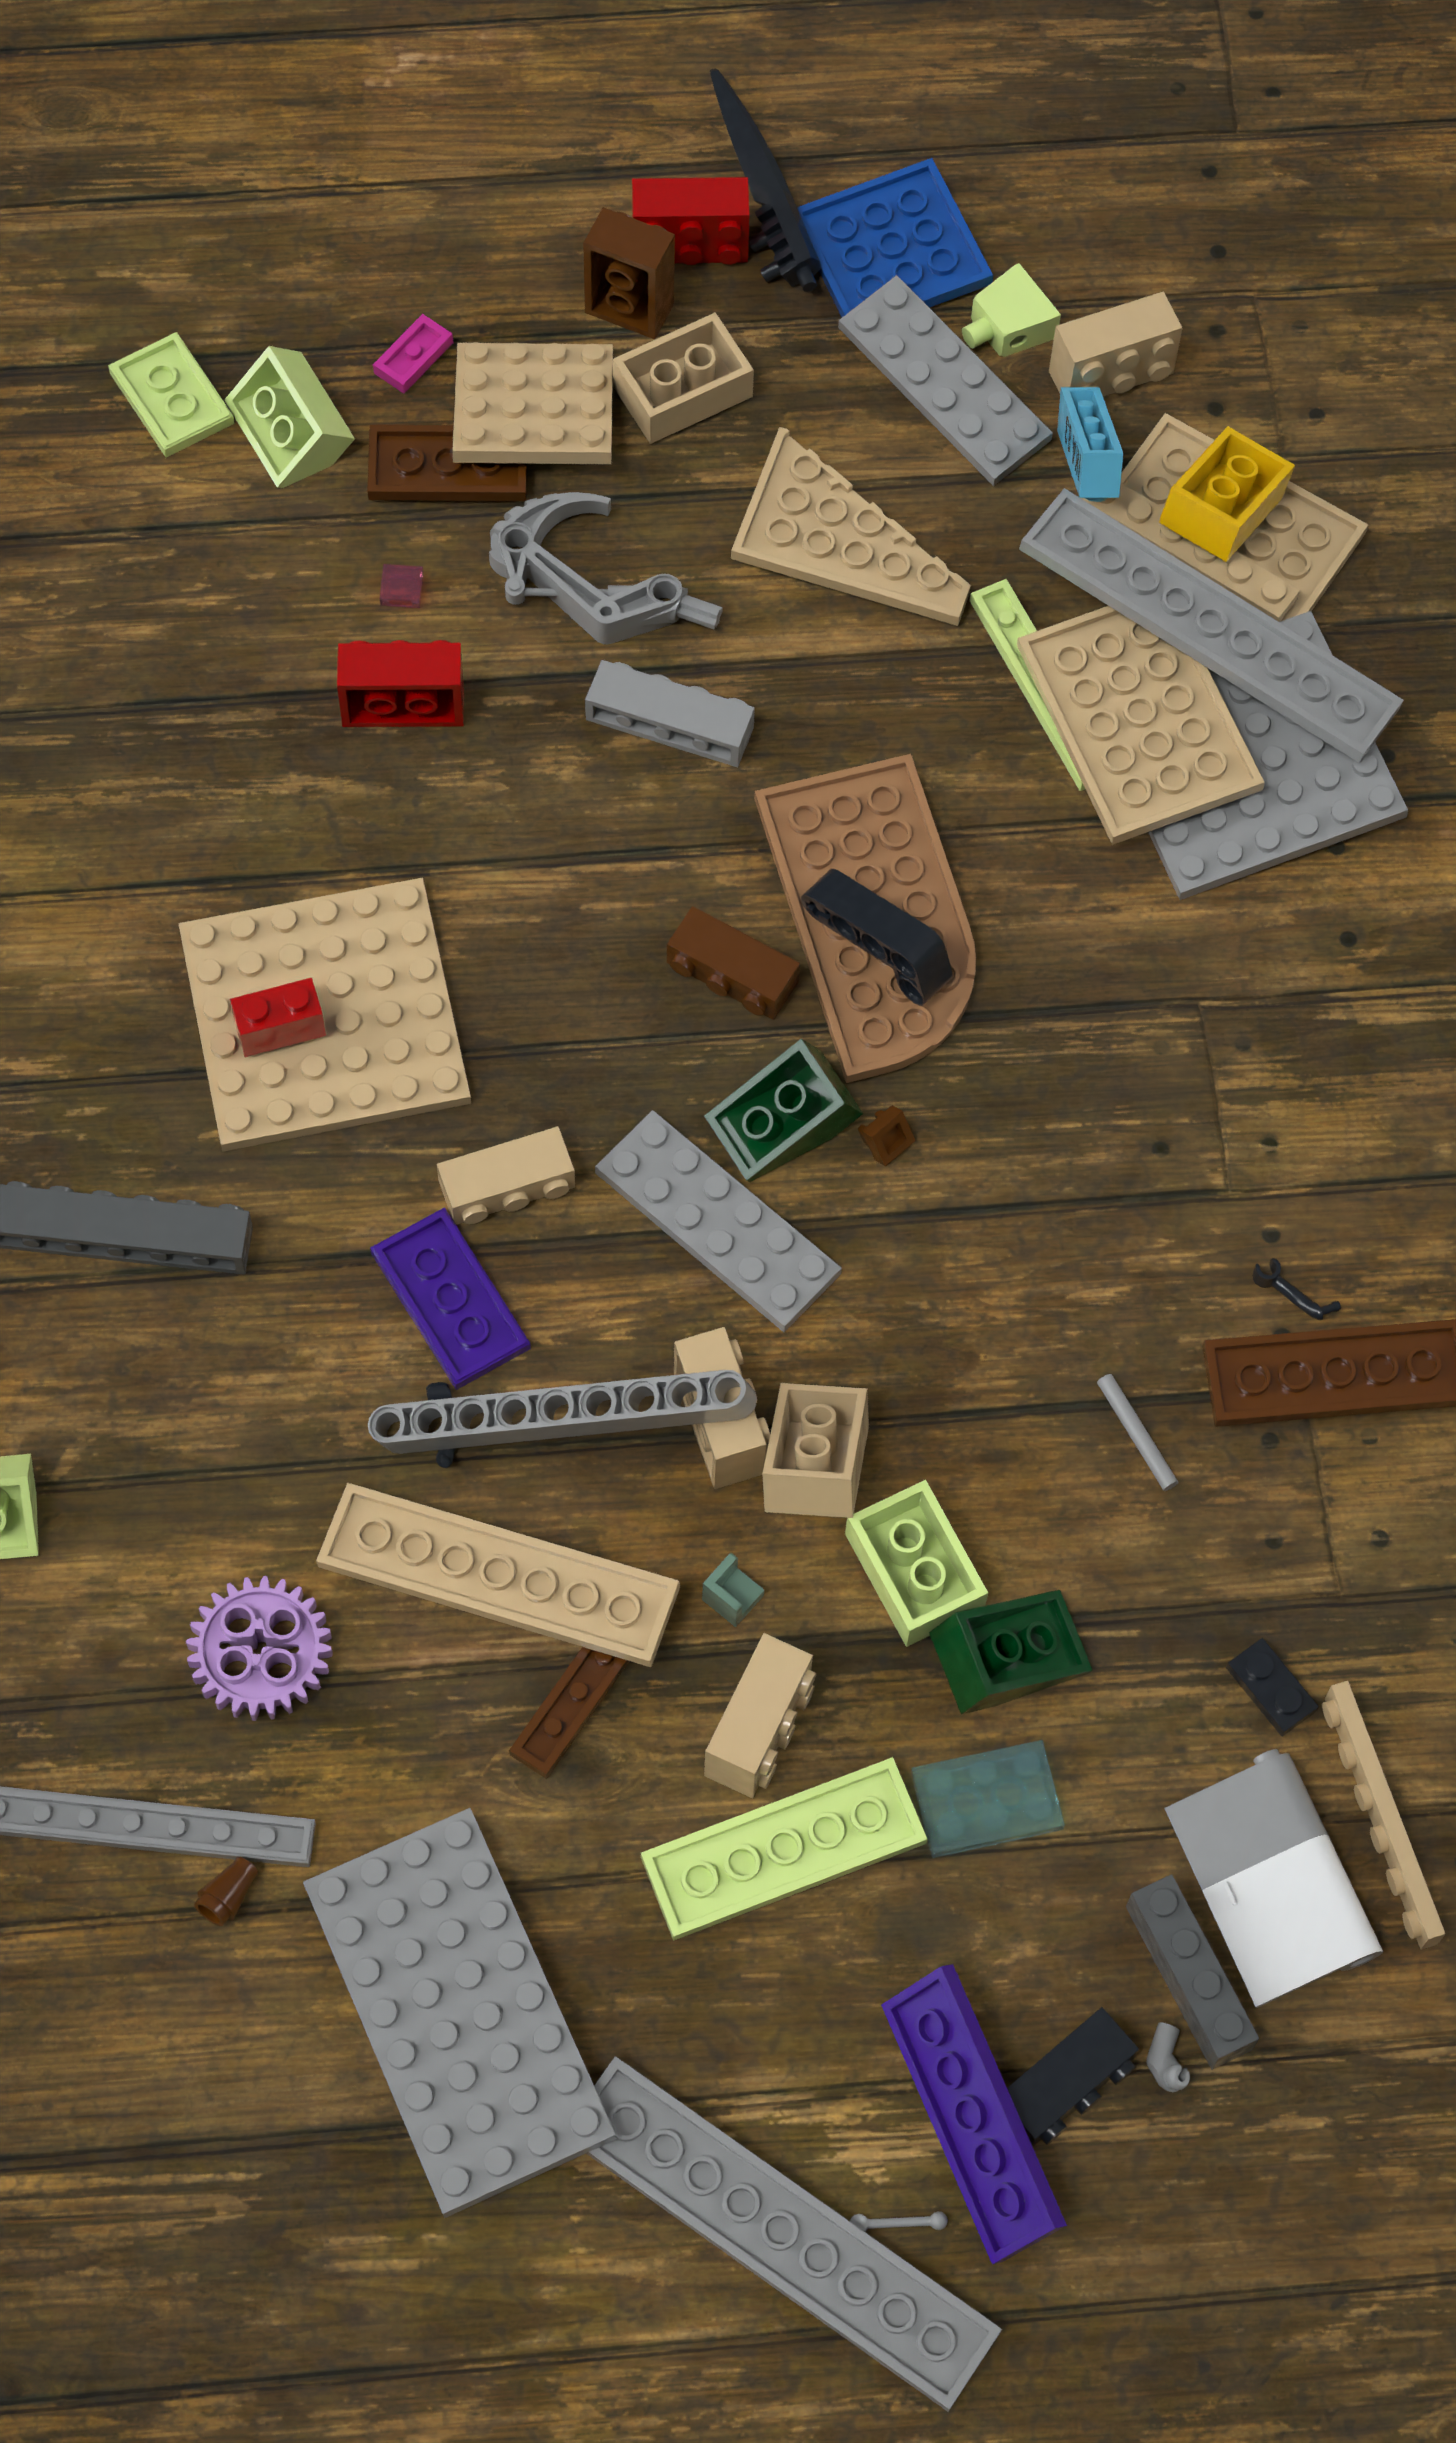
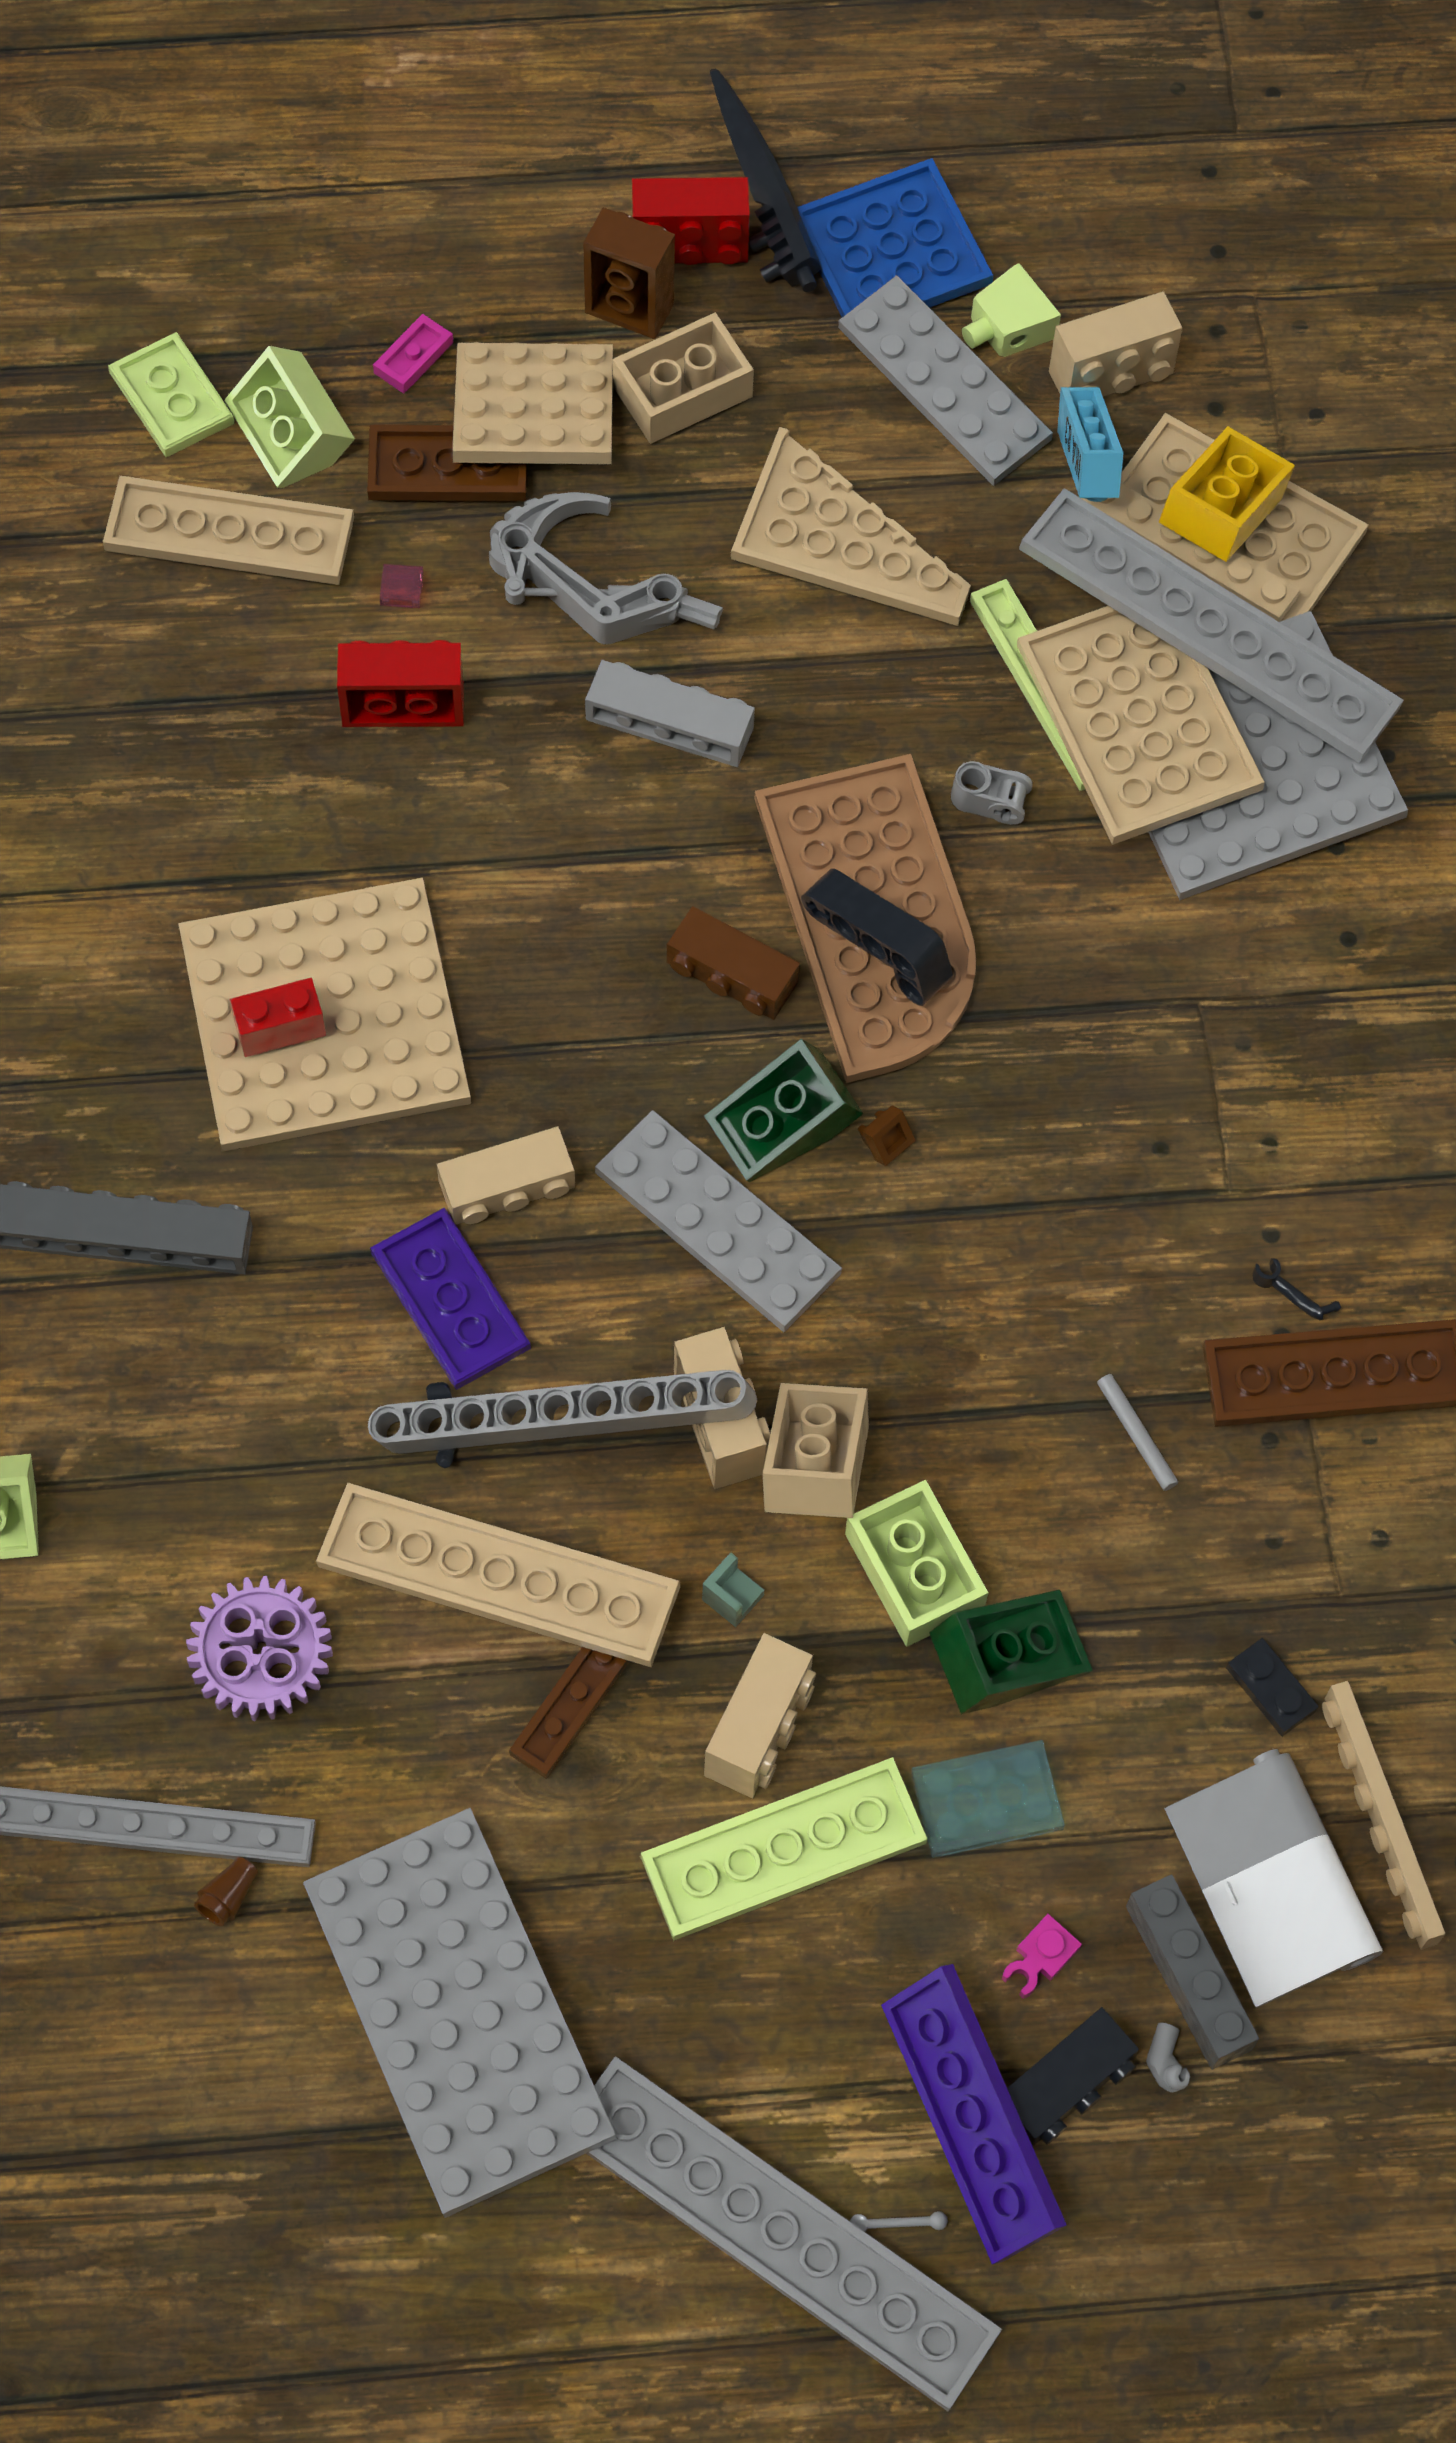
(228, 530): none -> tan plate
(992, 793): none -> light grey piece
(1045, 1951): none -> dark pink plate

